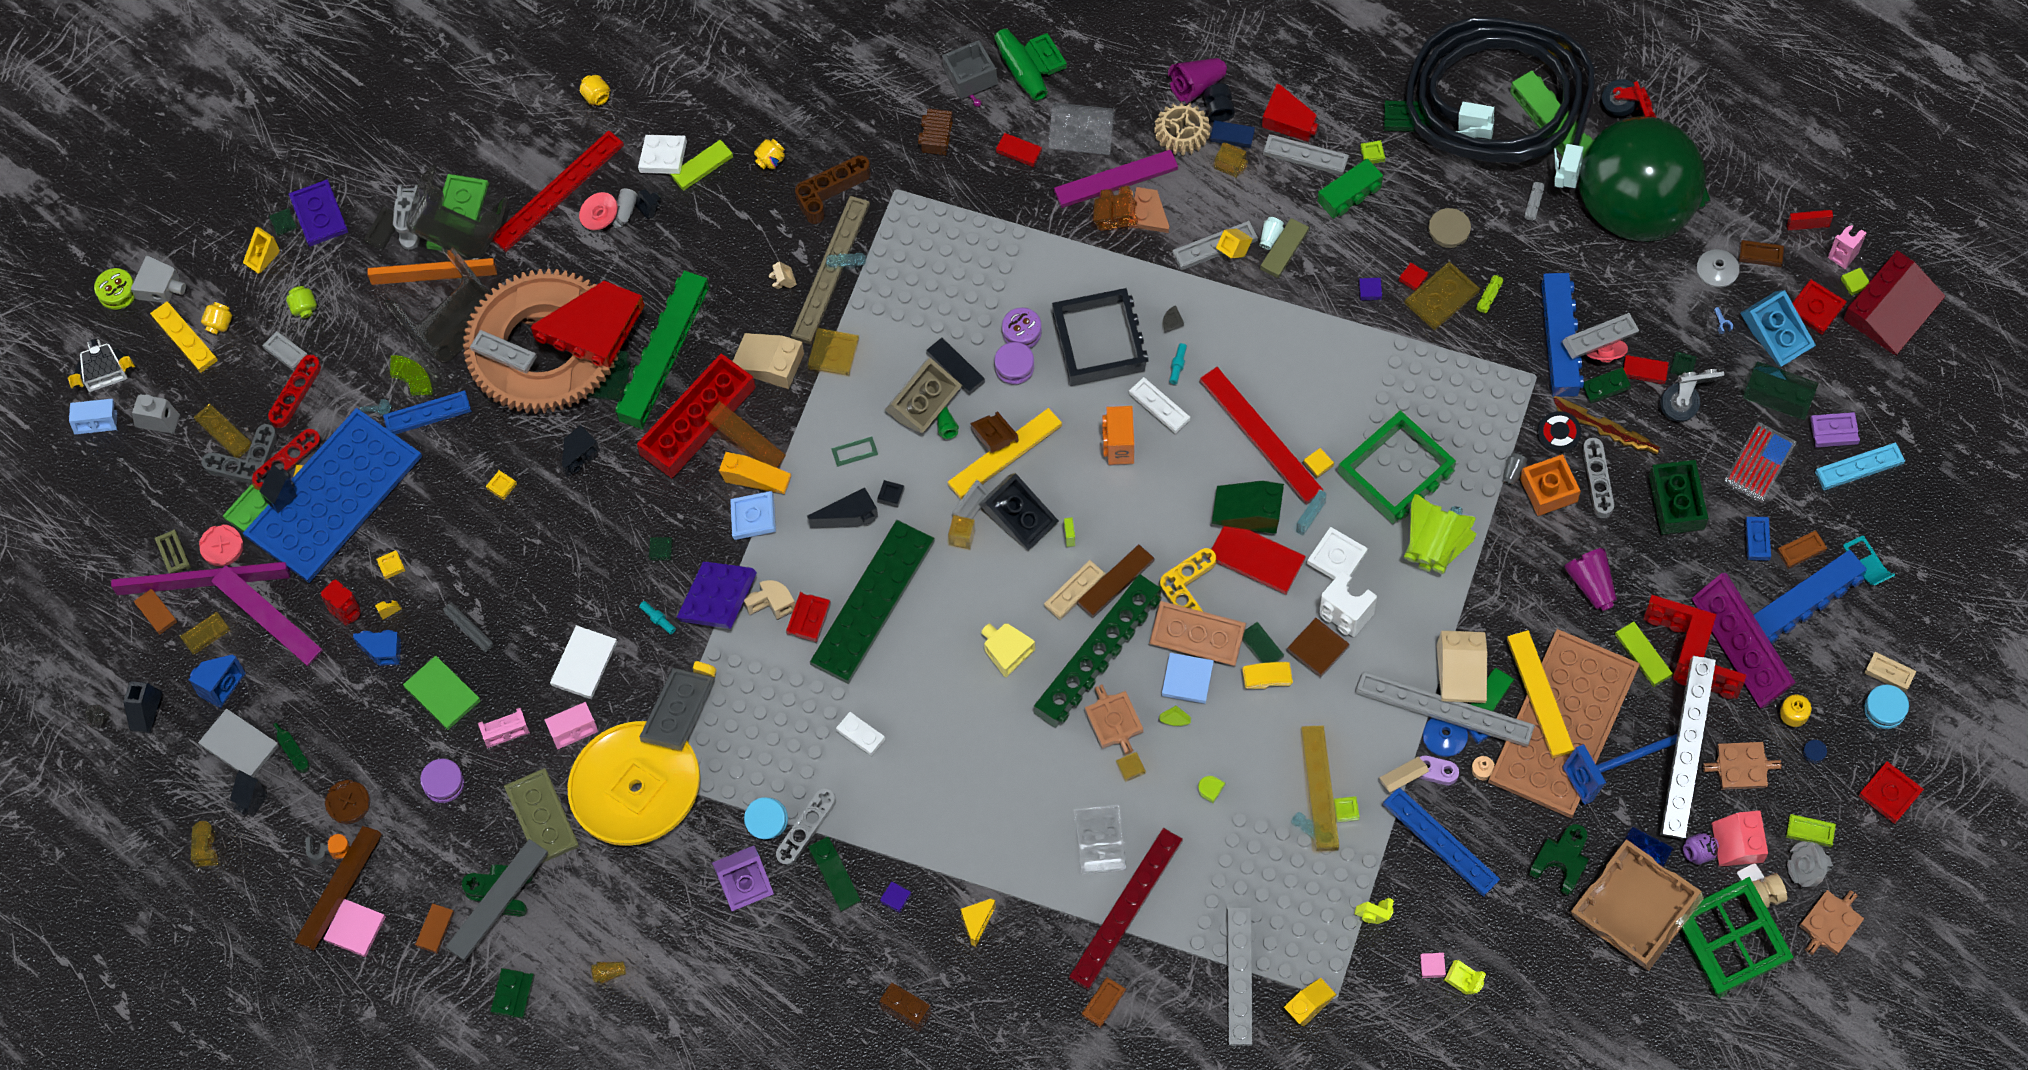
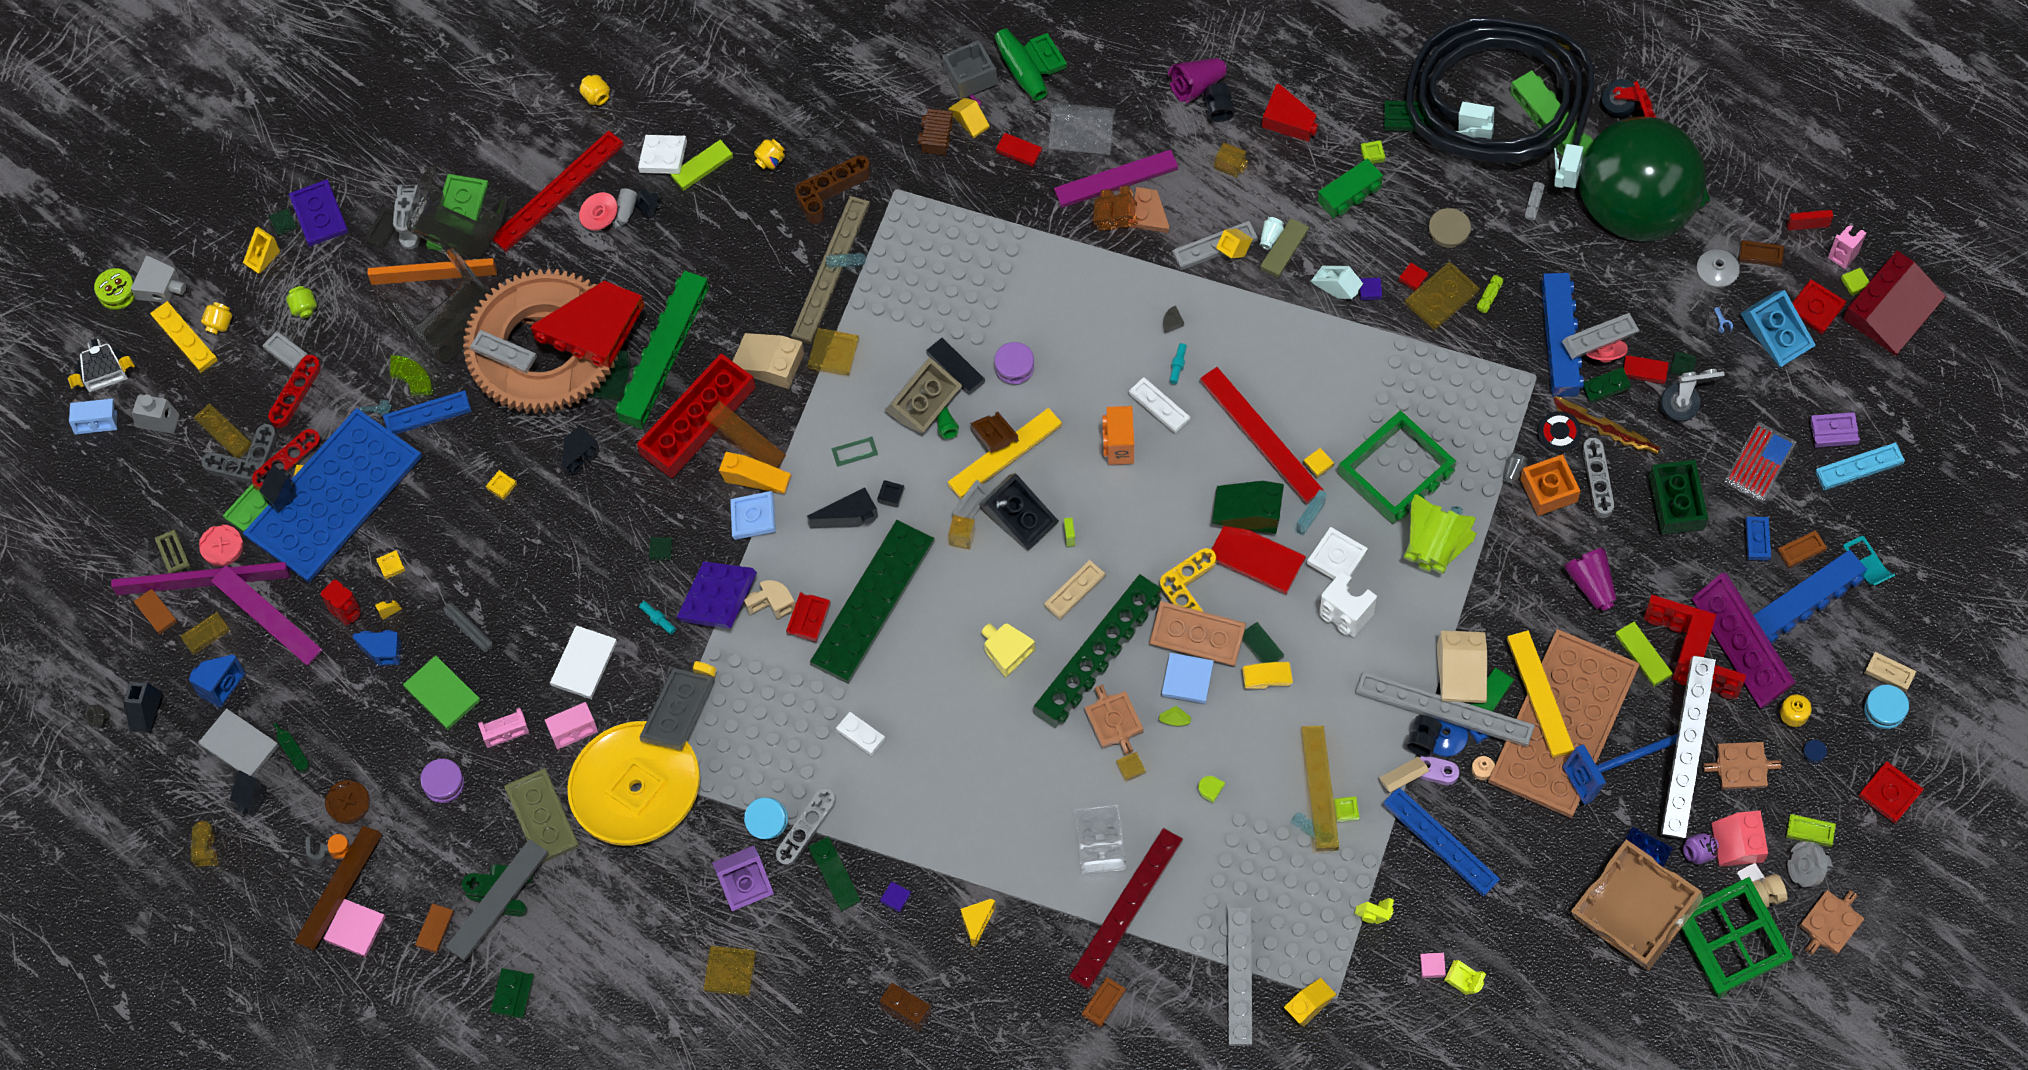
(607, 971): clear yellow cone -> none
(729, 971): none -> clear yellow tile
(783, 275): tan tile -> none
(970, 116): none -> yellow slope
(1022, 326): medium lavender head -> none
(1108, 370): black window -> none
(1115, 581): reddish brown tile -> none
(1173, 121): tan gear -> none
(1232, 134): dark blue tile -> none
(1306, 154): light grey tile -> none
(1318, 647): reddish brown tile -> none
(1338, 281): none -> light aqua slope
(1423, 735): none -> black wheel
(1565, 856): dark green piece -> none
(1780, 390): clear green slope -> none

